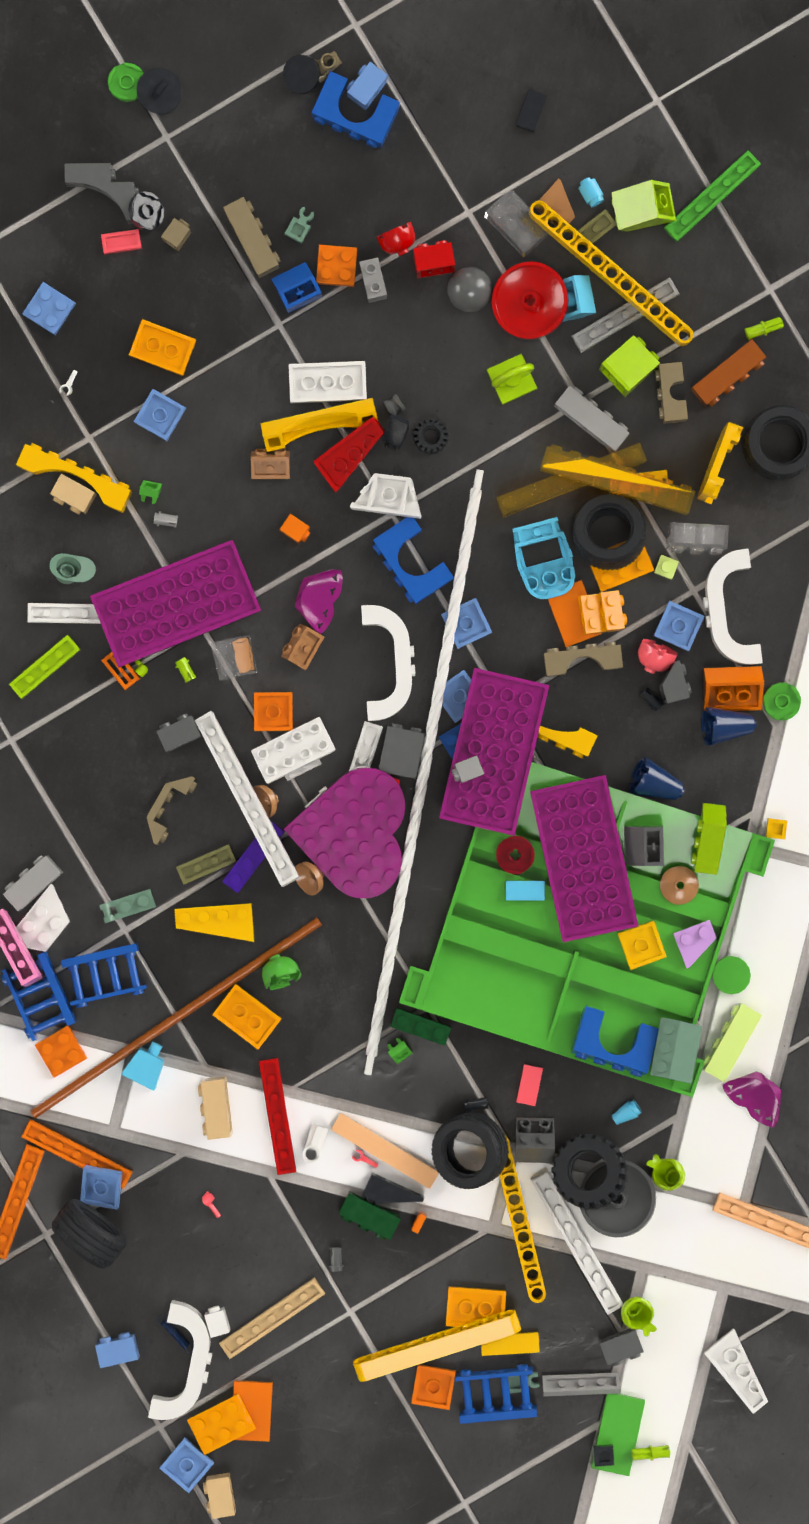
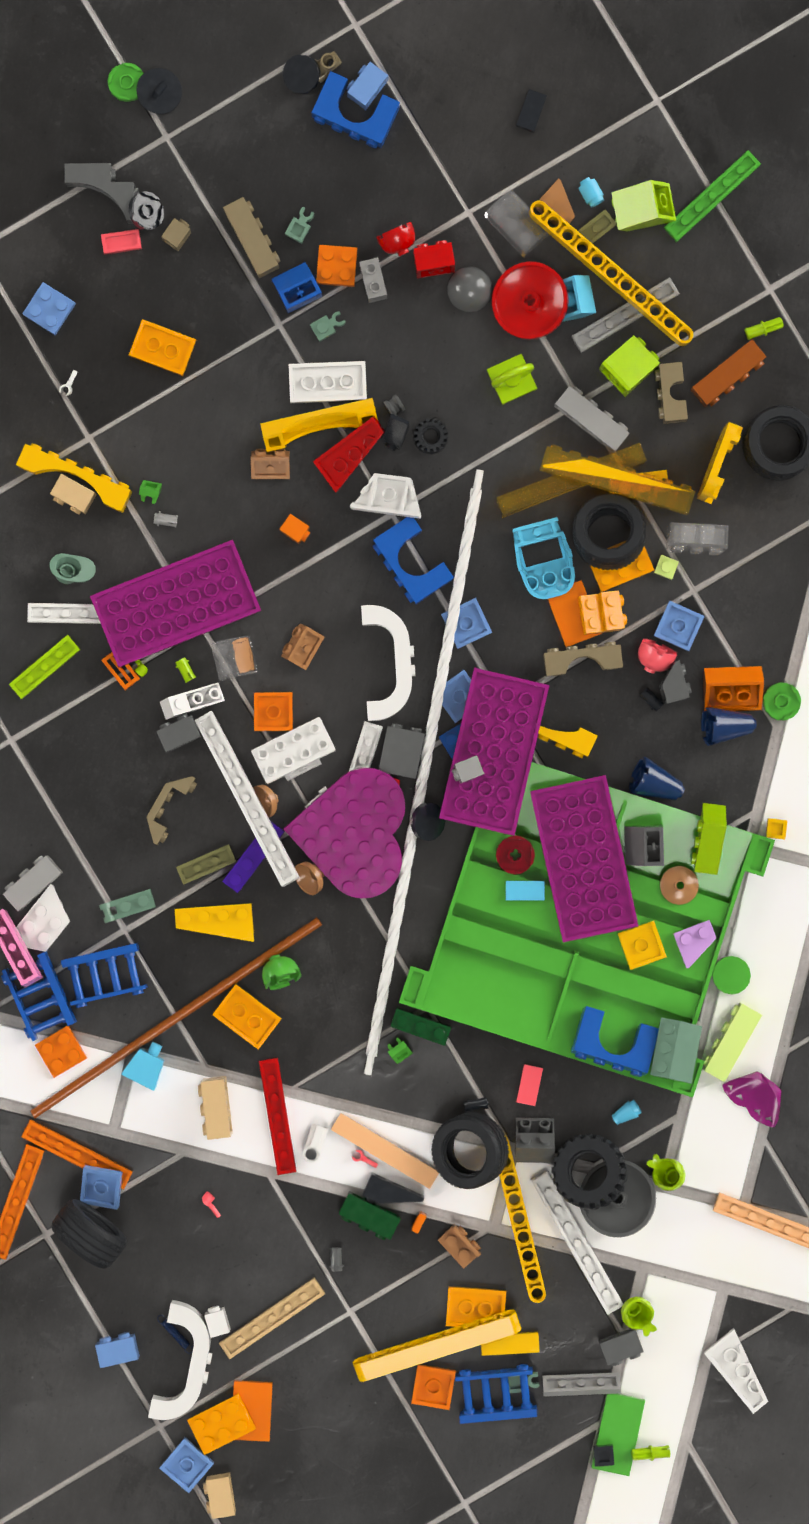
(160, 415): medium blue plate -> none
(191, 701): none -> white slope
(315, 598): magenta piece -> none
(324, 327): none -> sand green plate
(427, 822): none -> black tile
(459, 1246): none -> medium nougat bracket
(715, 606): white arch -> none

